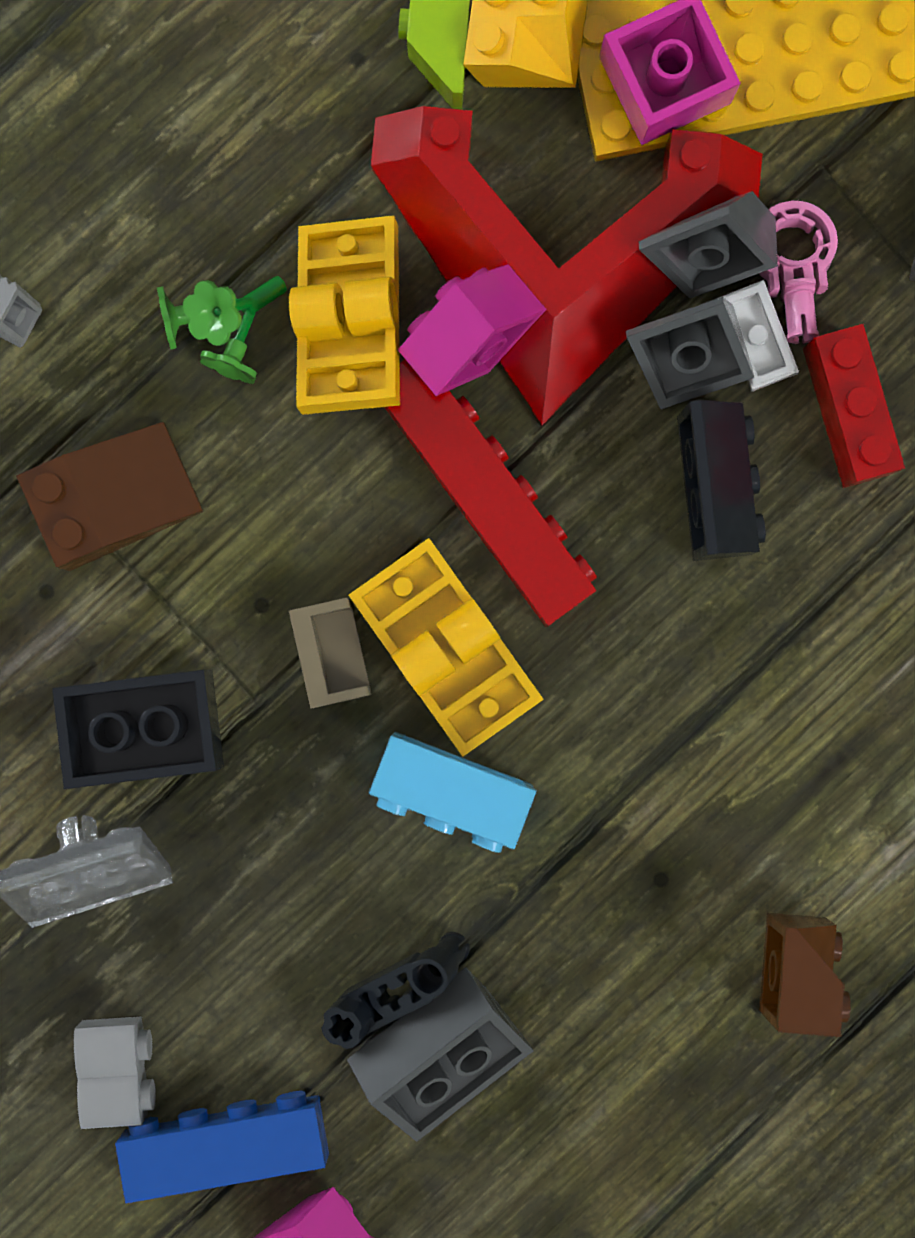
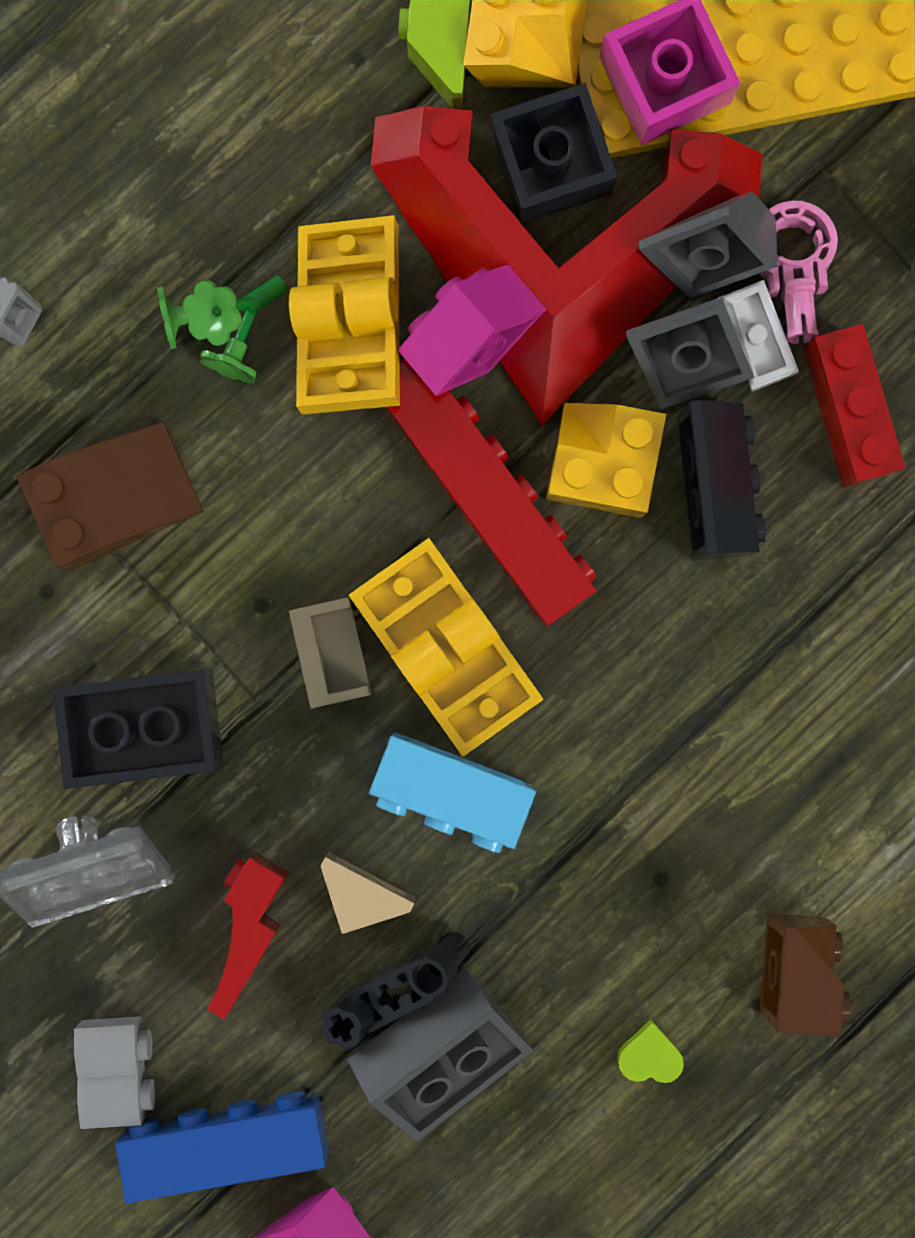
(251, 893): none -> red slope
(361, 896): none -> tan slope
(553, 153): none -> black slope
(606, 457): none -> yellow slope
(650, 1055): none -> lime tile

